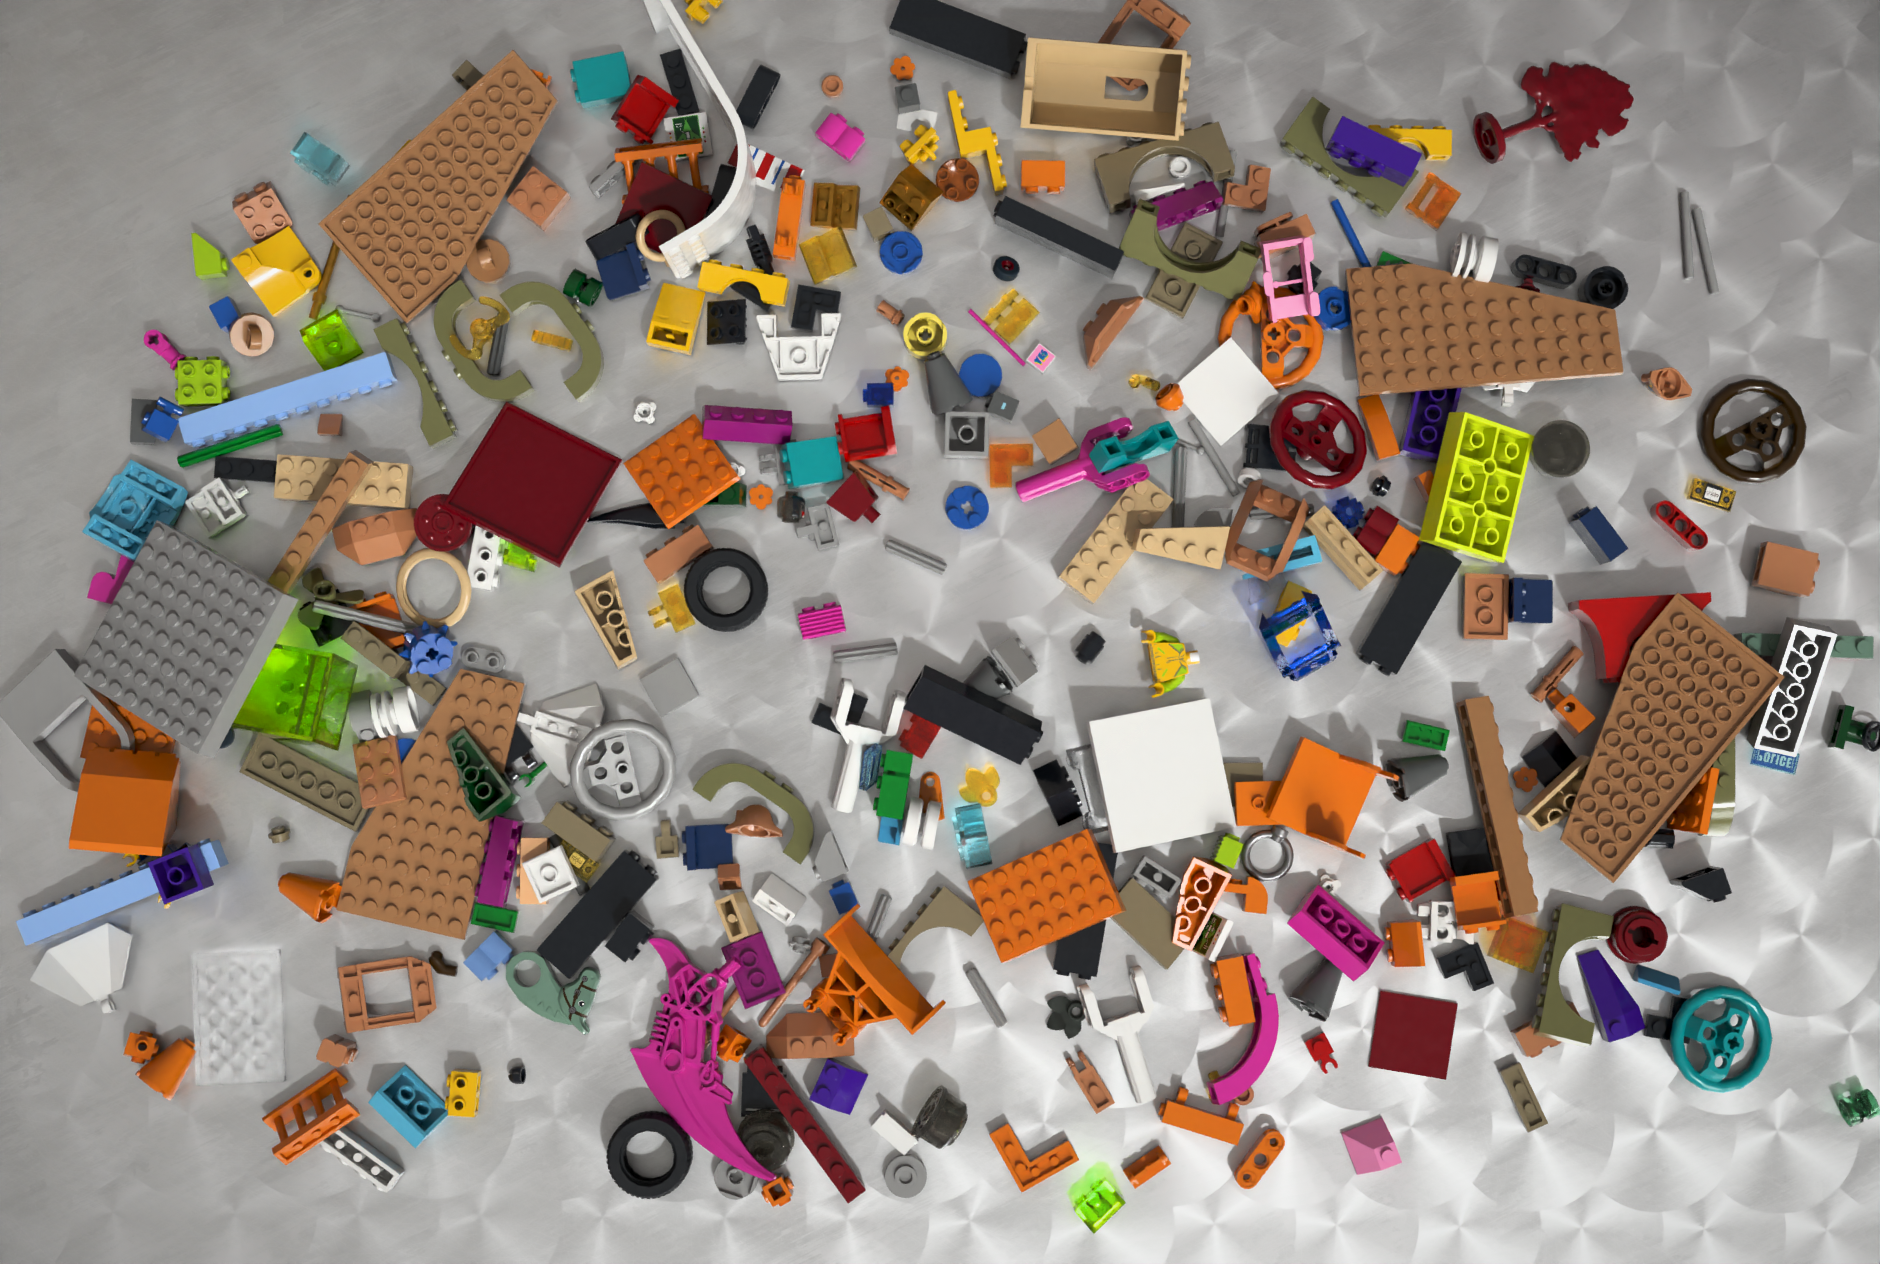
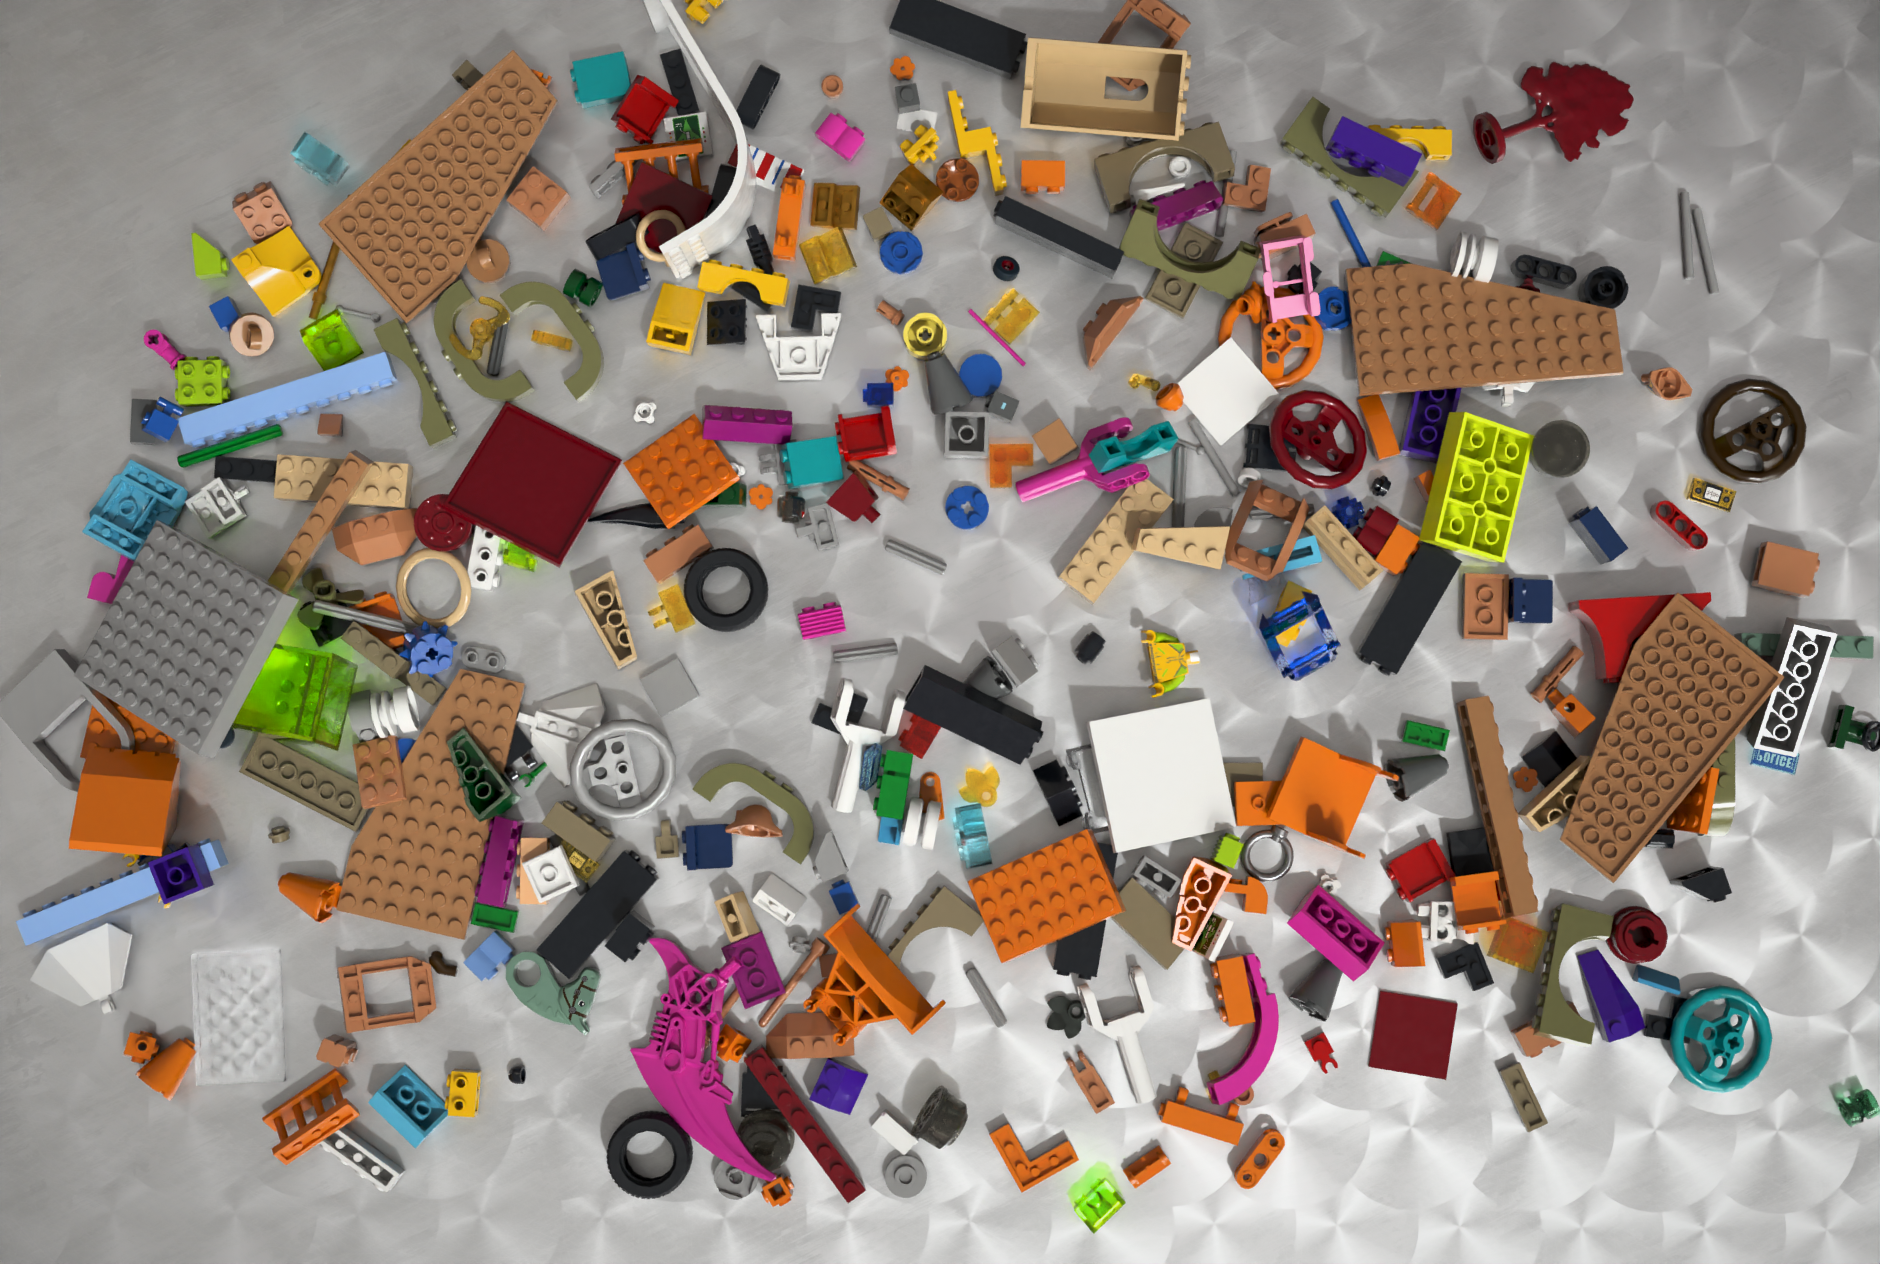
(729, 877): nougat slope -> none
(1041, 358): tile -> none
(1371, 1147): bright pink slope -> none

